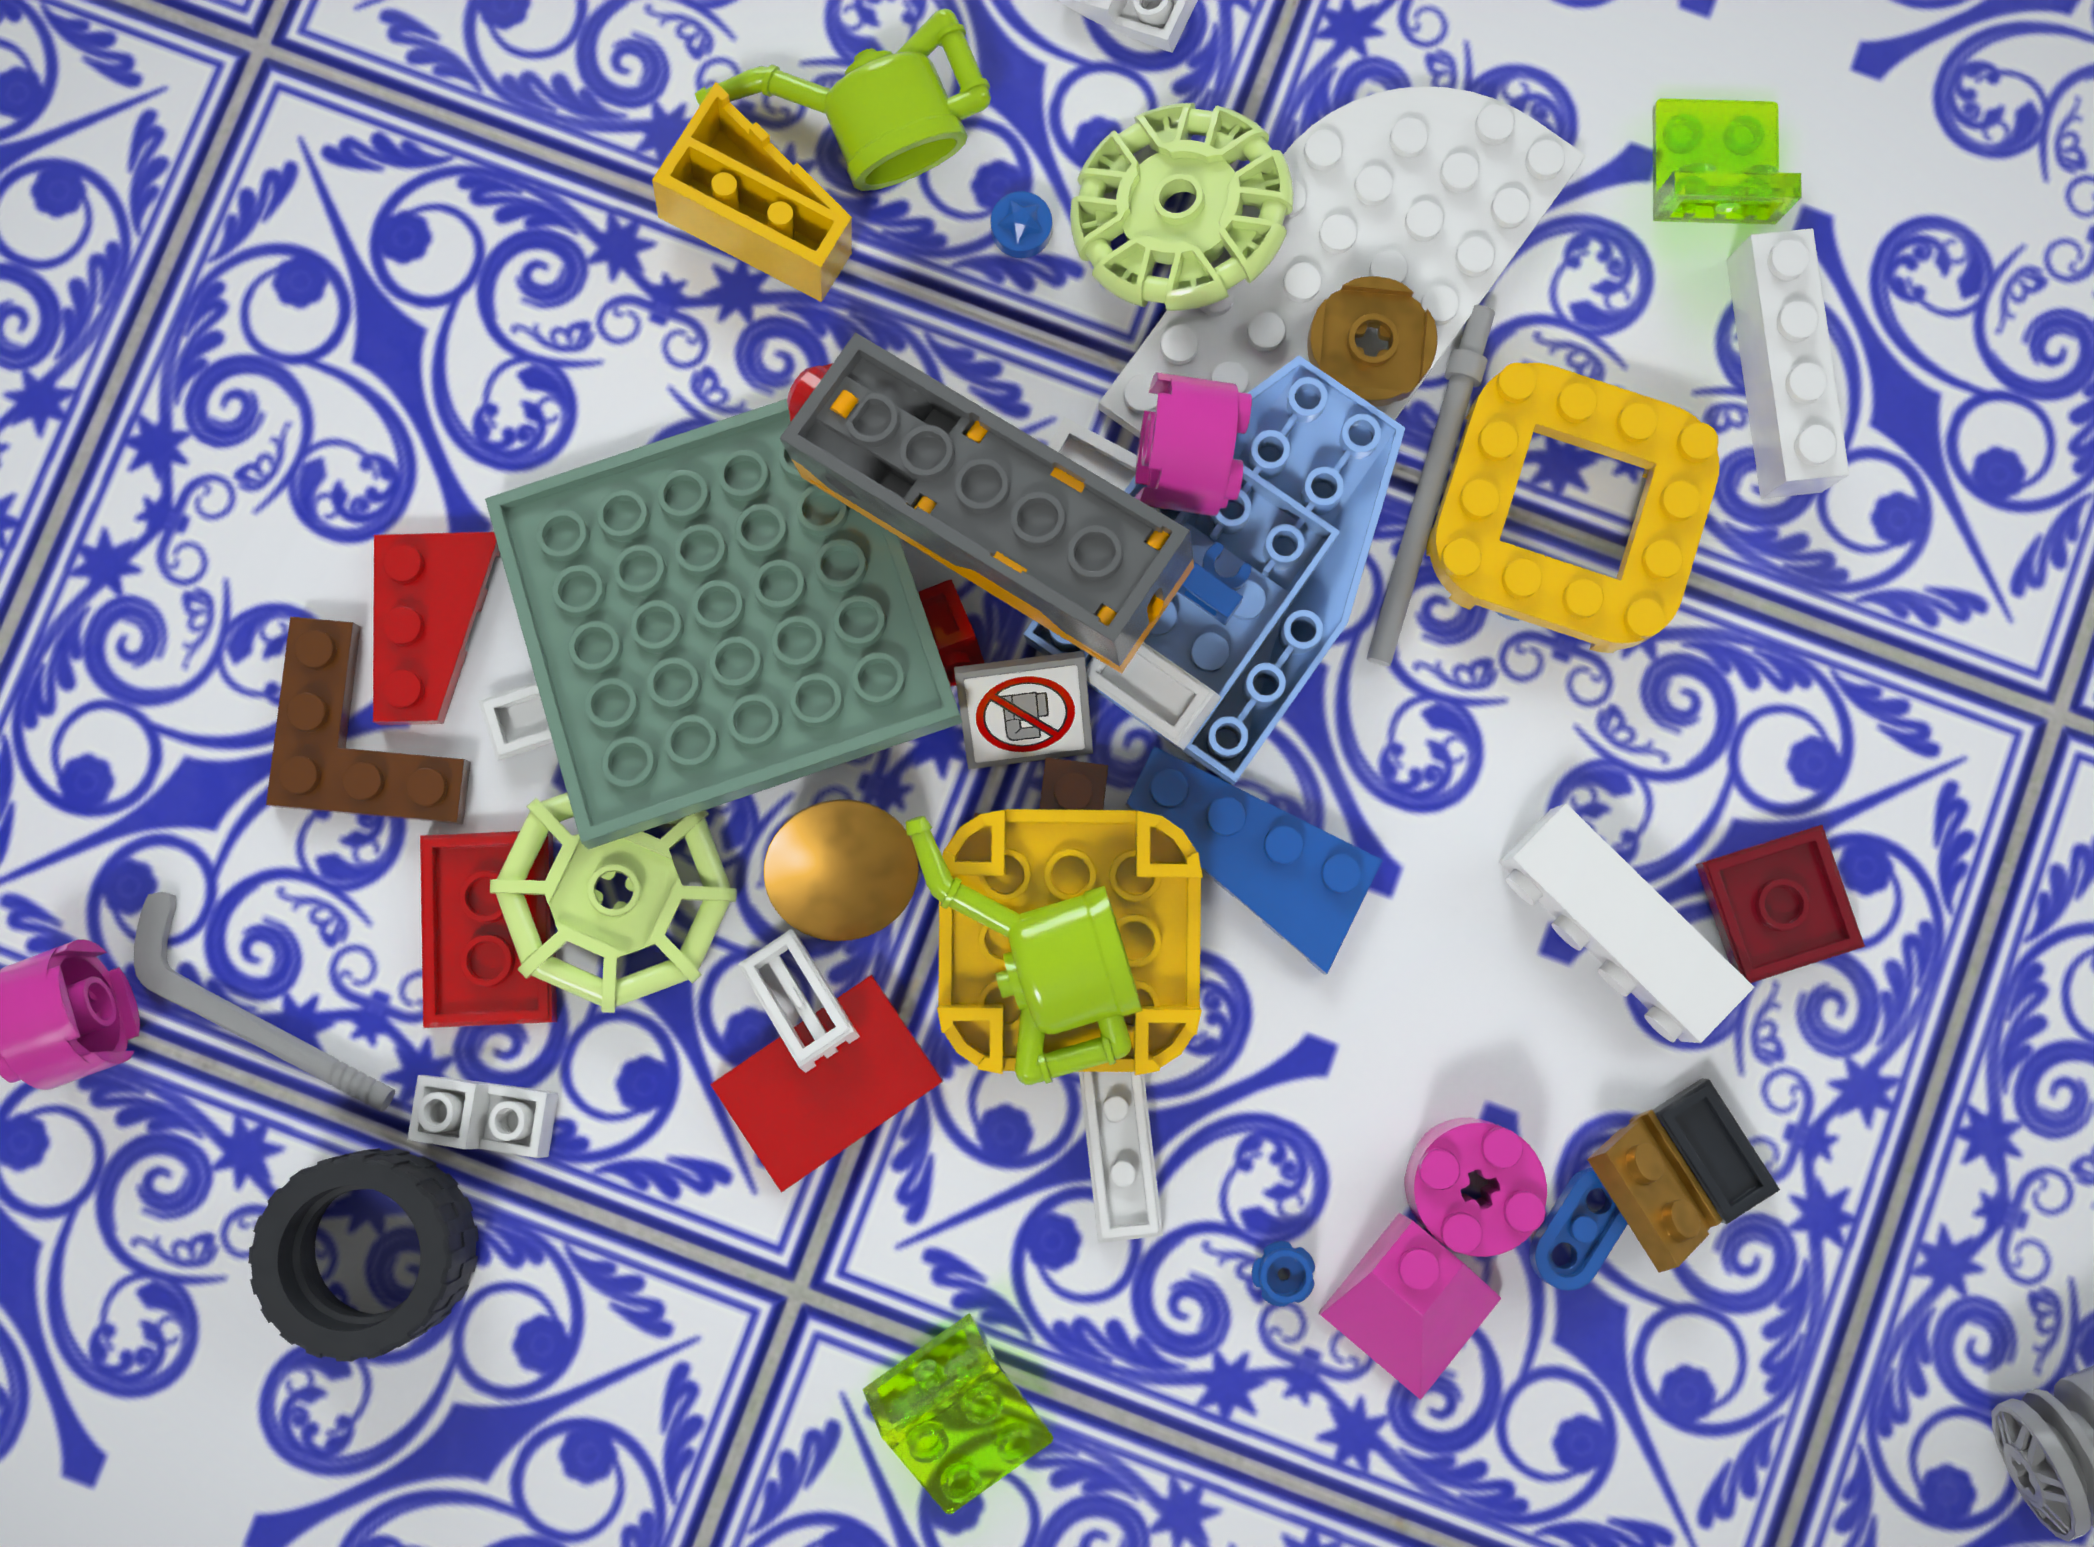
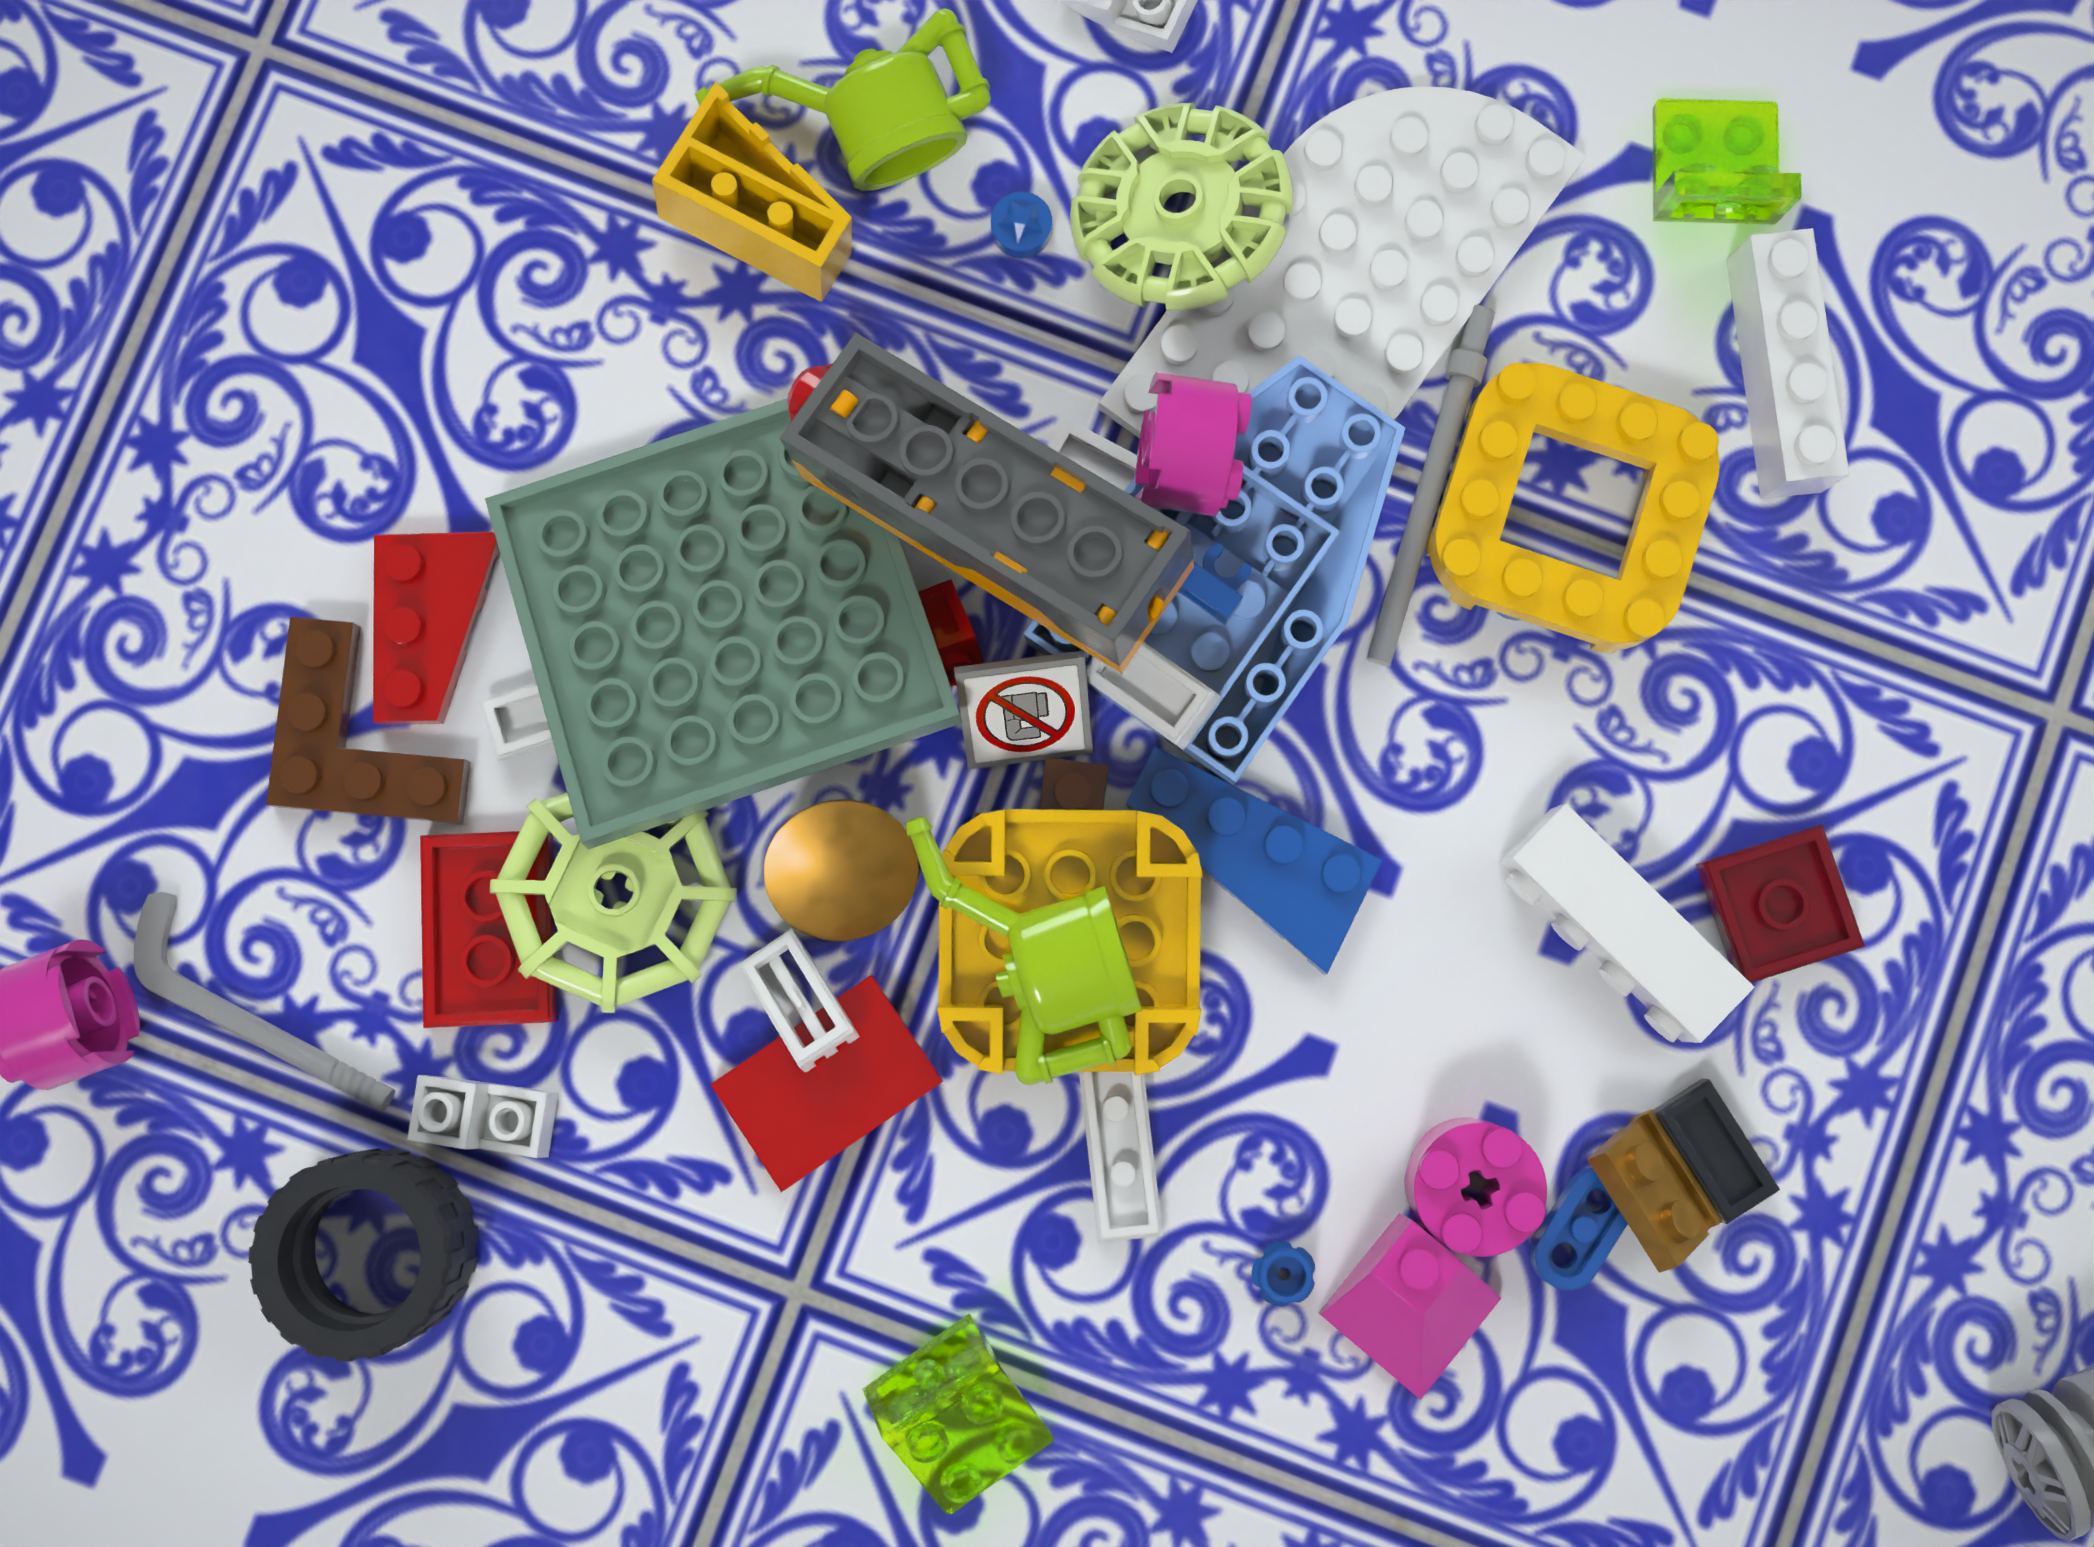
(1399, 320): pearl gold plate -> none

